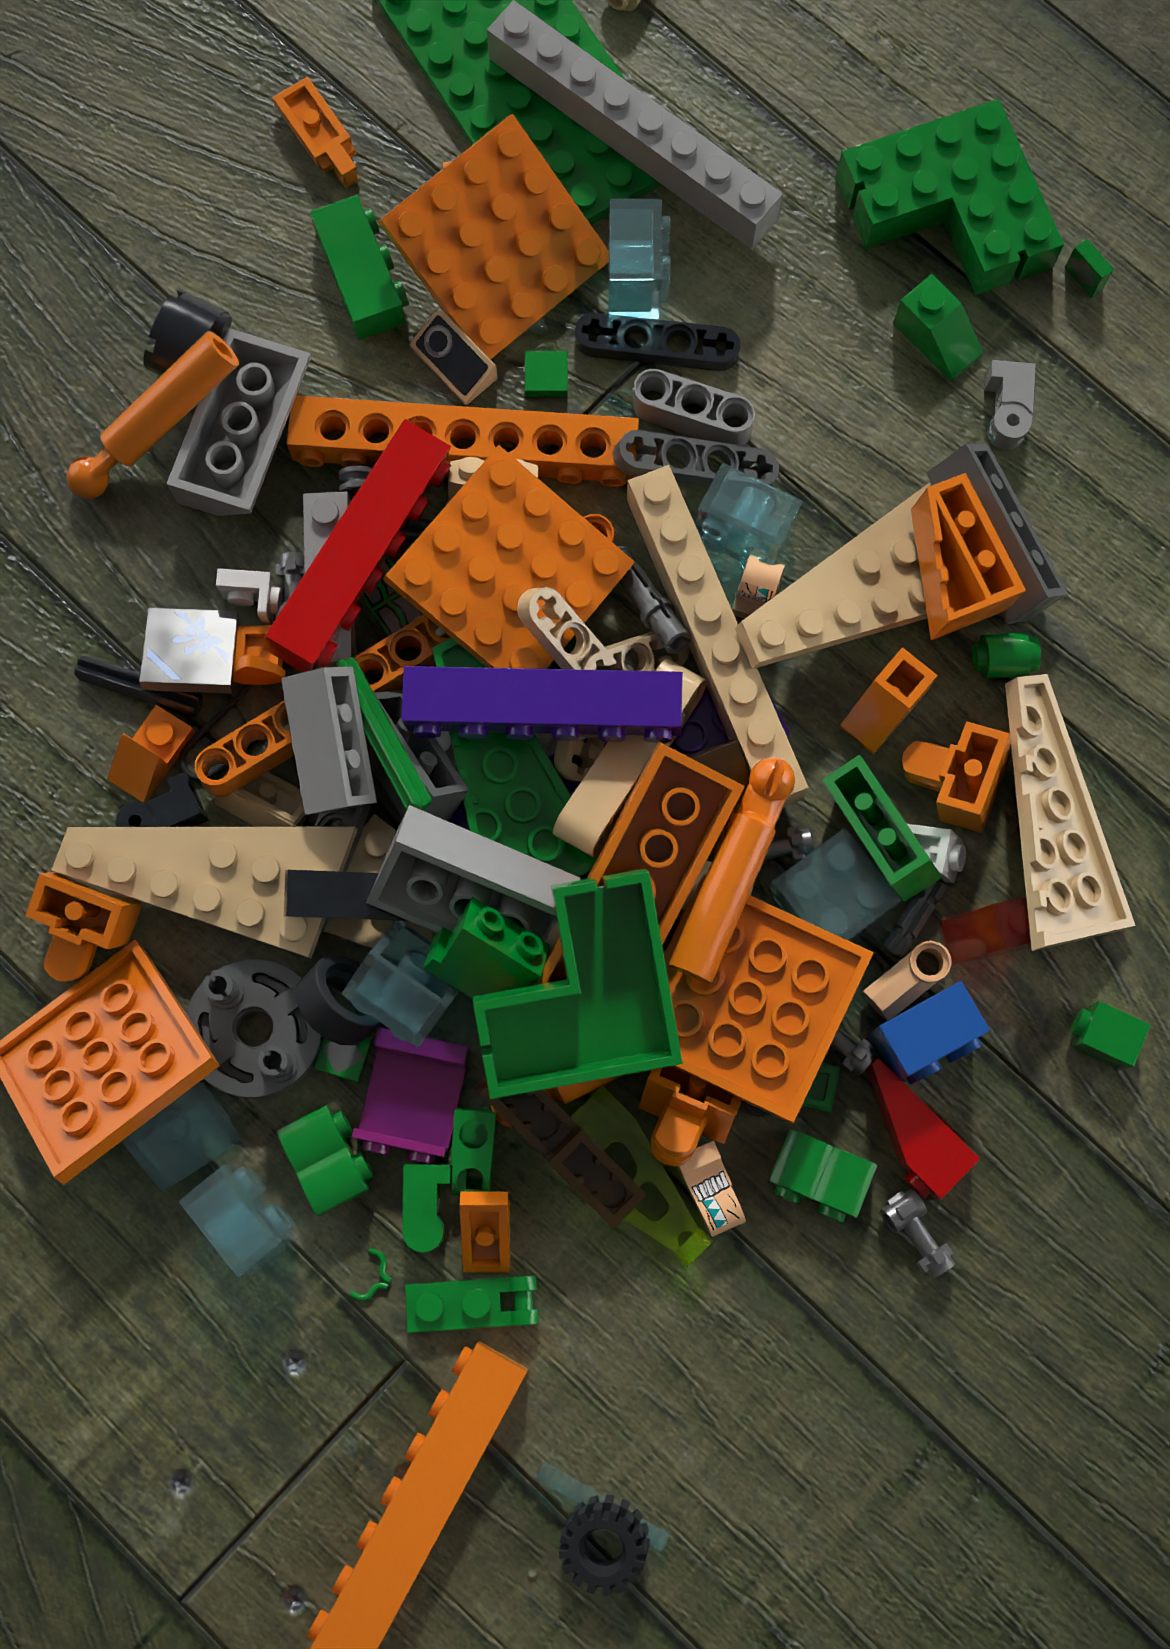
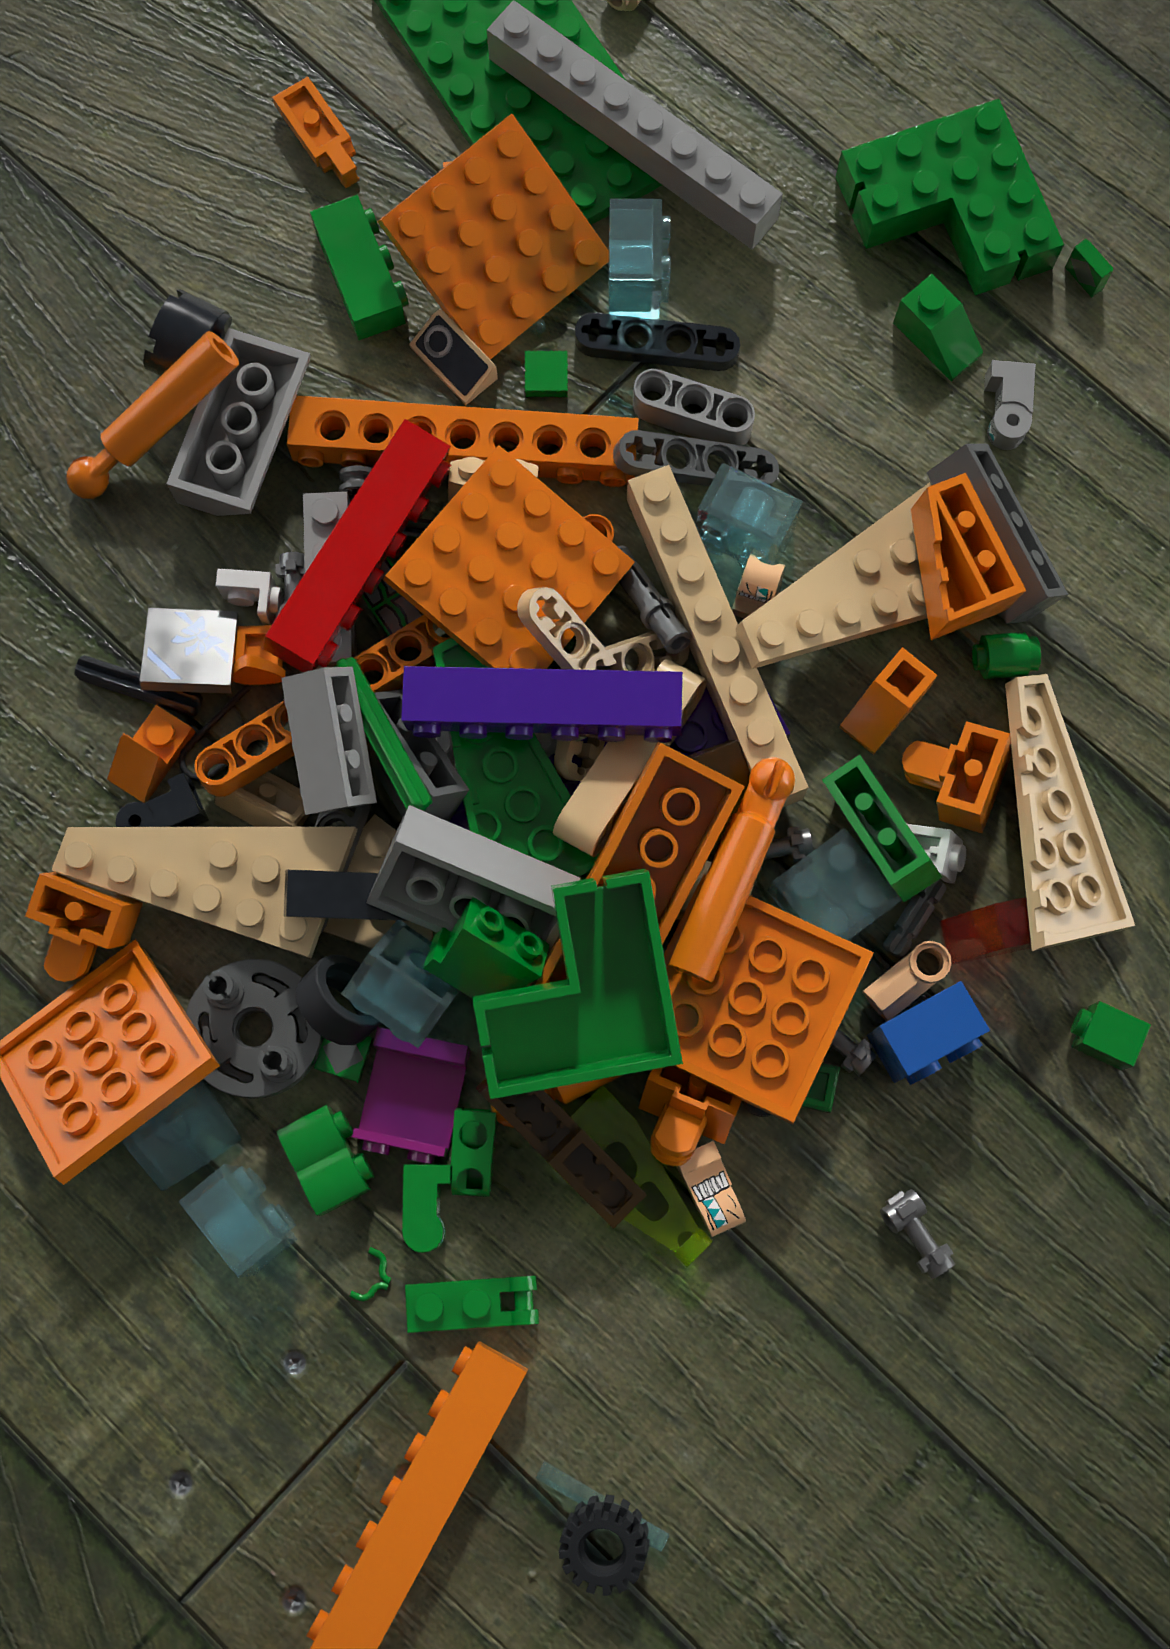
(485, 1232): orange slope -> none
(822, 1175): green brick -> none
(921, 1140): red slope -> none

